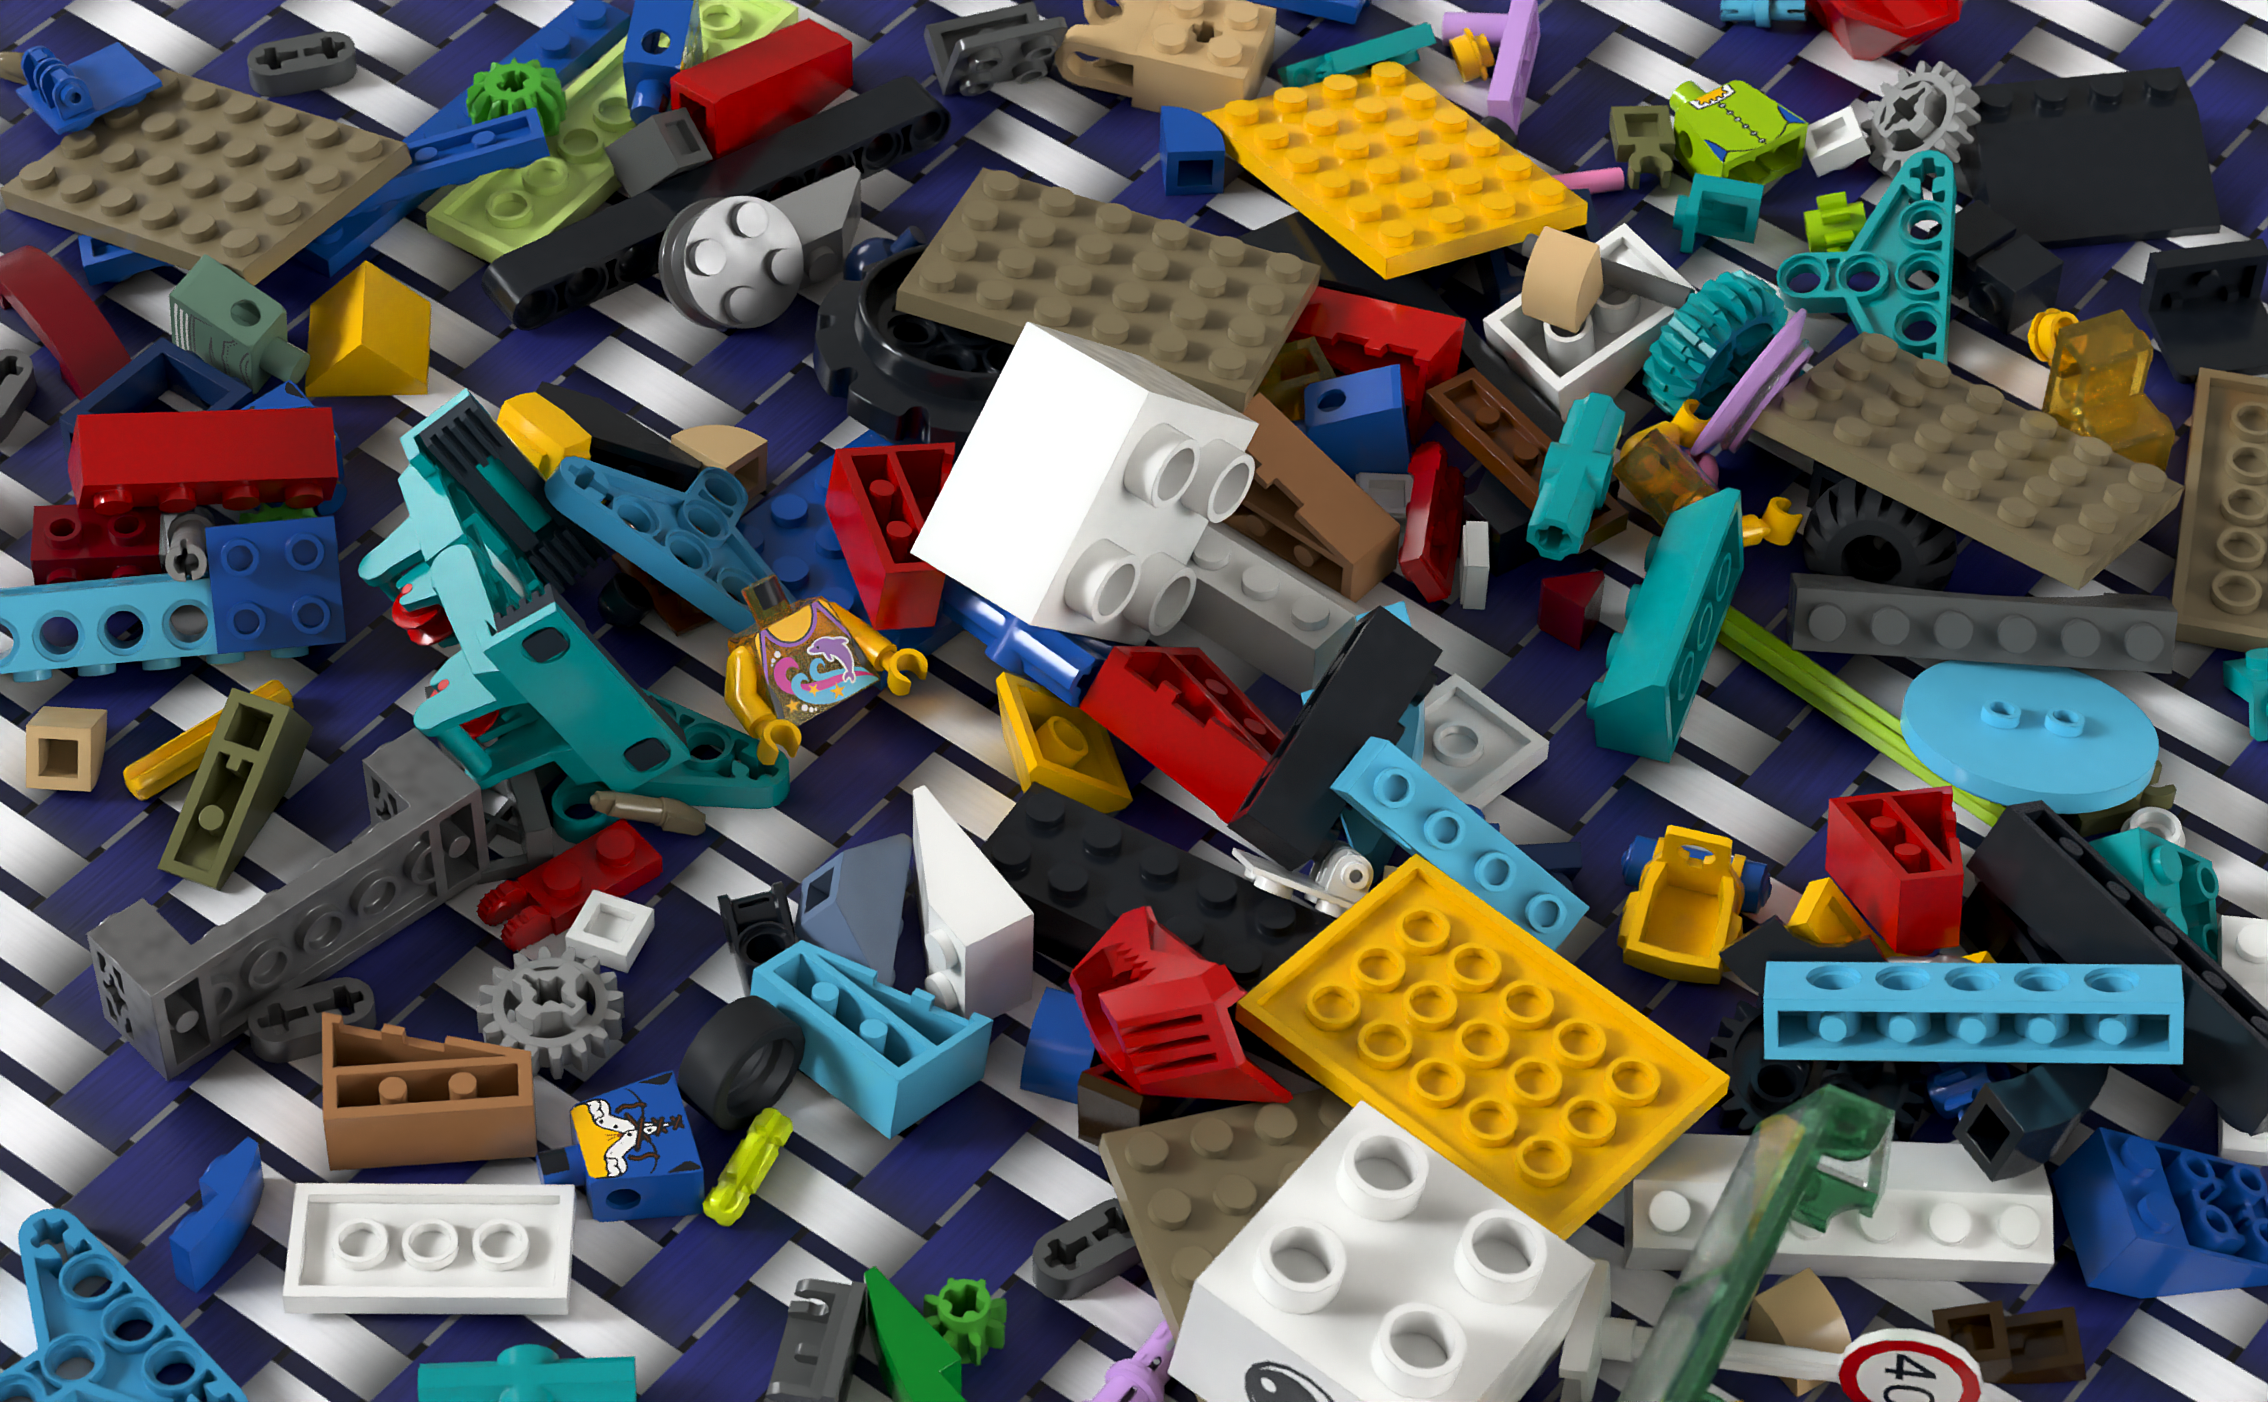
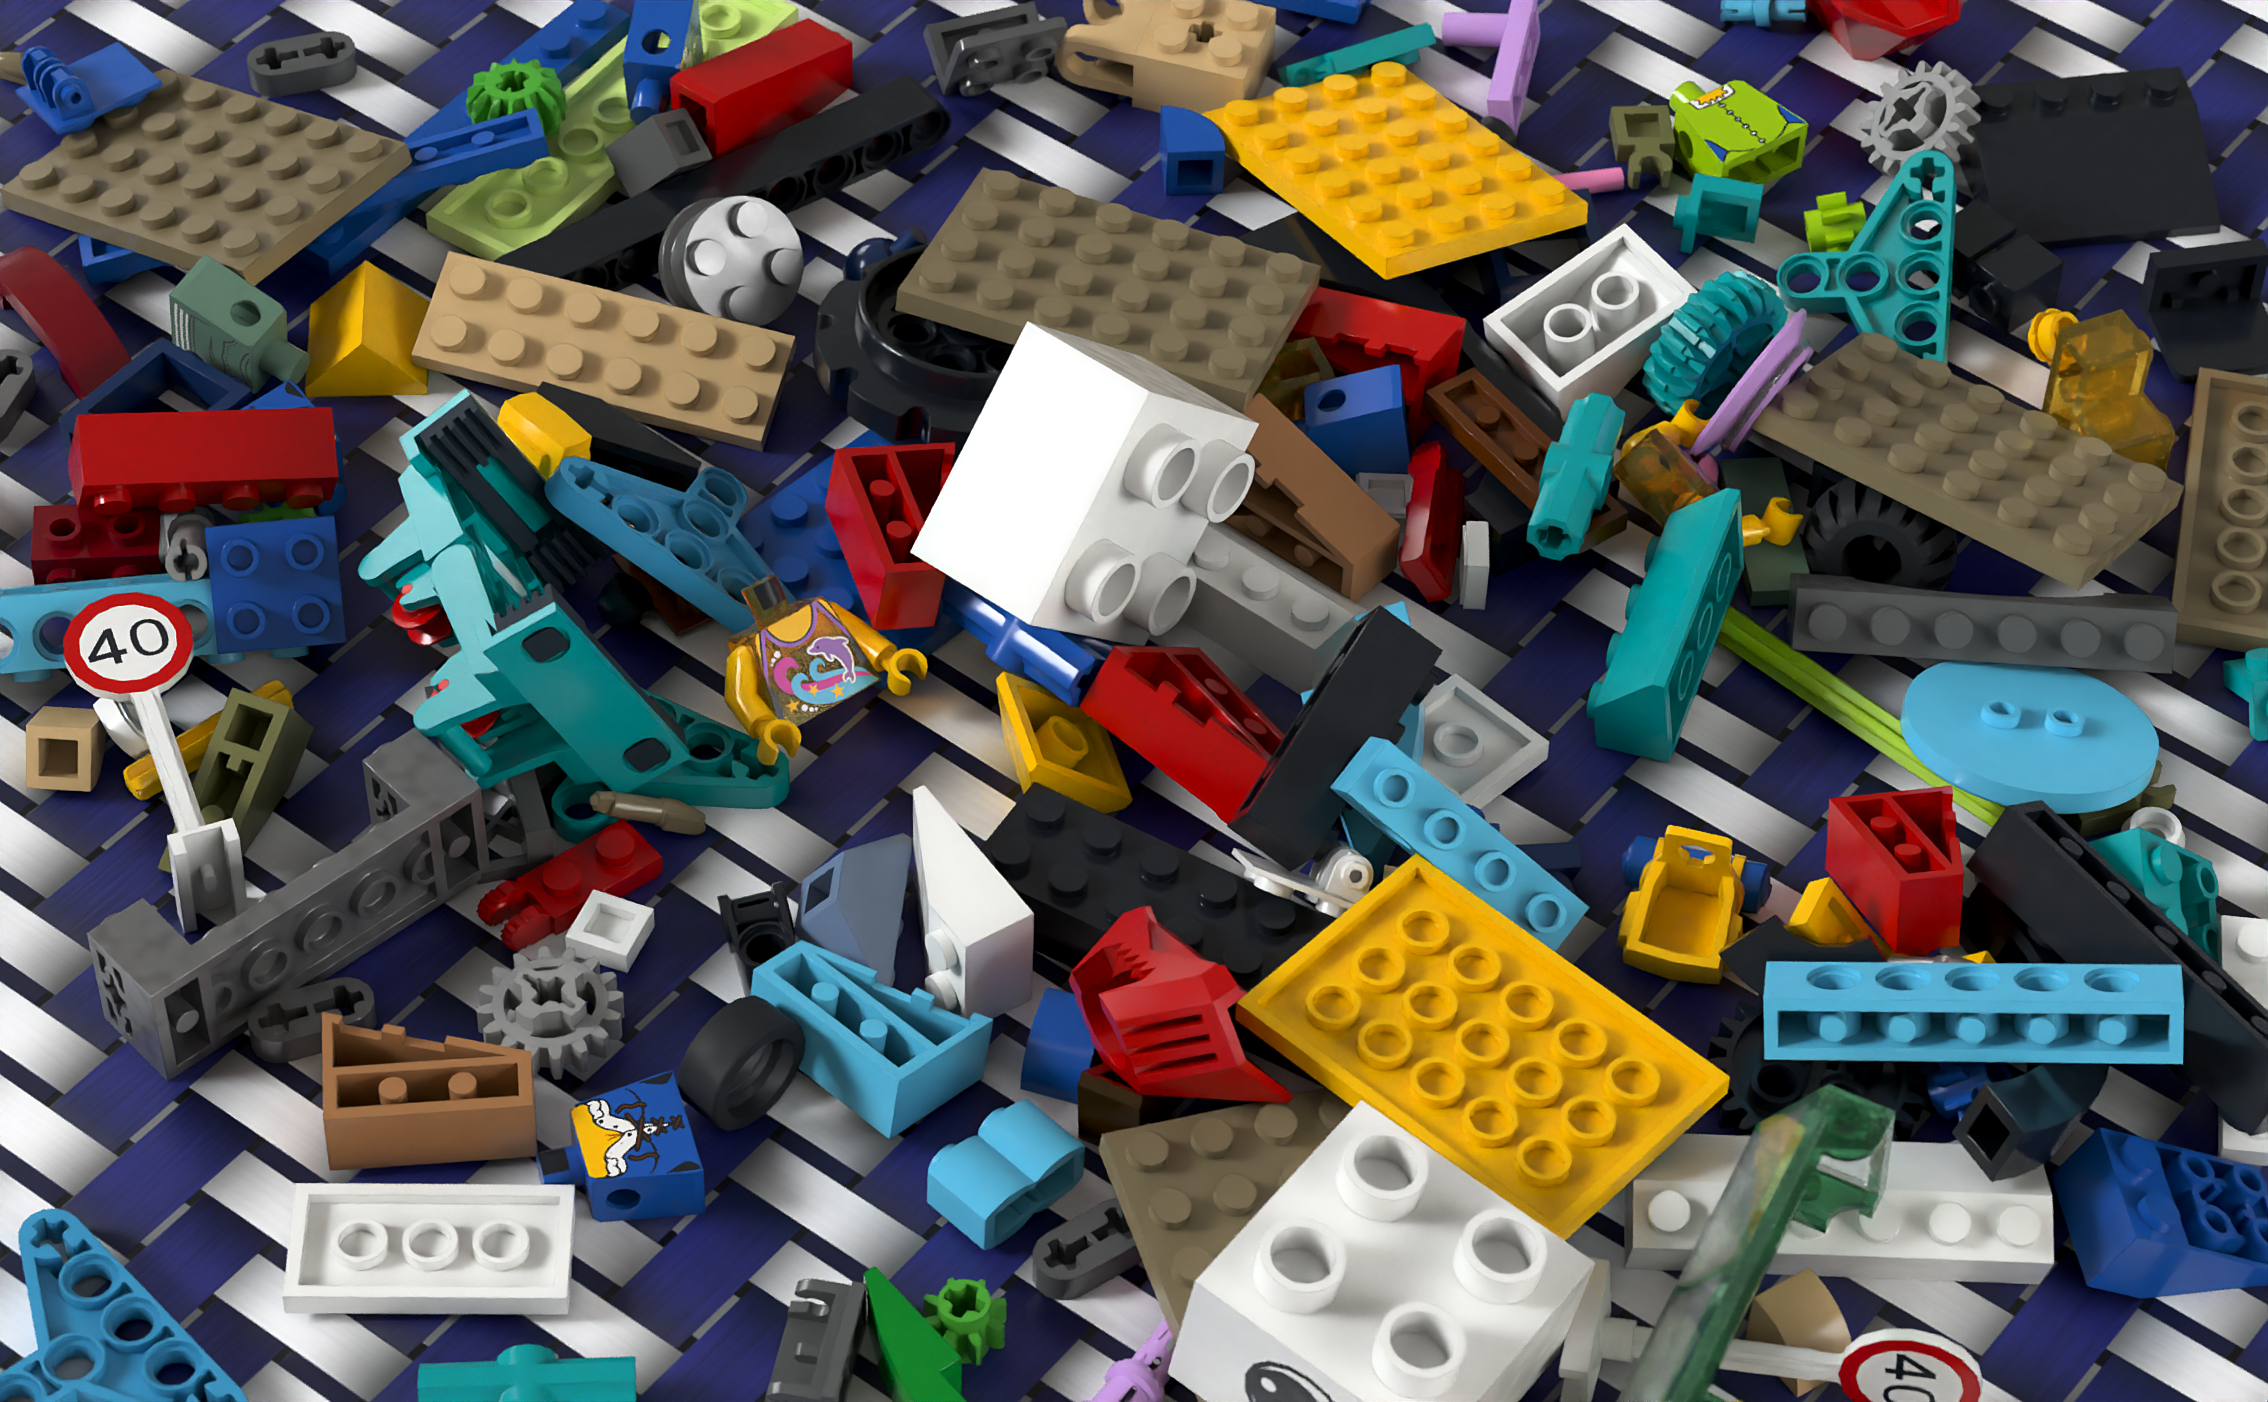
(123, 726): none -> white tile
(133, 652): none -> white piece
(230, 1200): blue slope -> none
(629, 351): none -> tan plate
(730, 449): tan brick -> none
(748, 1167): neon yellow axle -> none
(825, 222): light grey slope -> none
(1004, 1173): none -> medium azure brick
(1472, 55): yellow plate -> none
(1562, 279): tan brick -> none
(1571, 606): dark red slope -> none
(1632, 280): dark grey bar -> none
(1766, 564): none -> sand green tile
(1835, 142): white plate -> none
(2016, 1347): dark brown slope -> none

